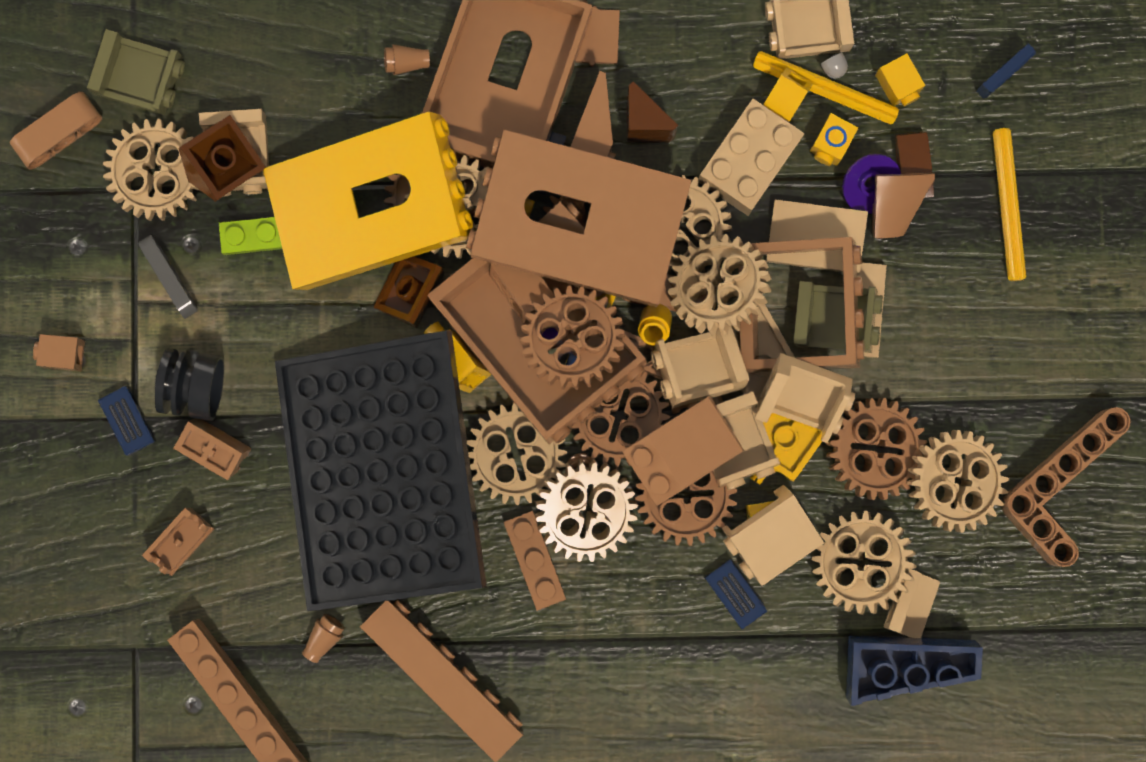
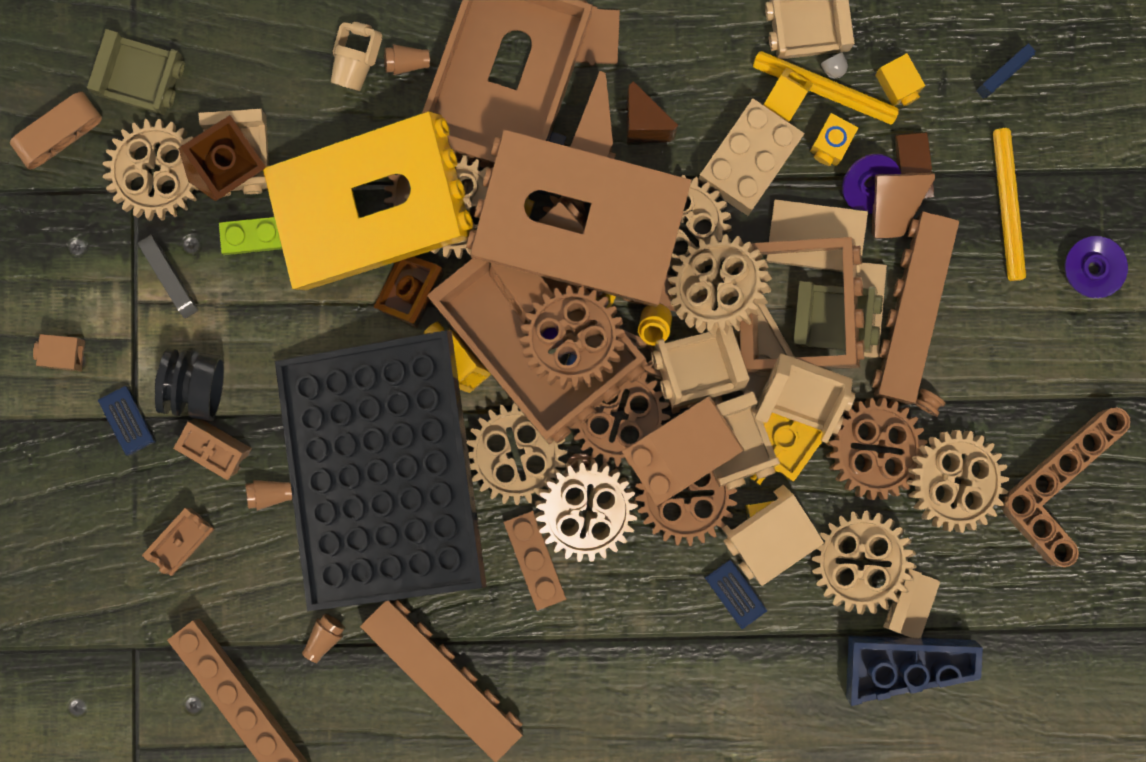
(267, 493): none -> medium nougat cone
(351, 65): none -> tan piece
(916, 308): none -> medium nougat brick
(929, 402): none -> medium nougat bush
(1106, 256): none -> dark purple dish

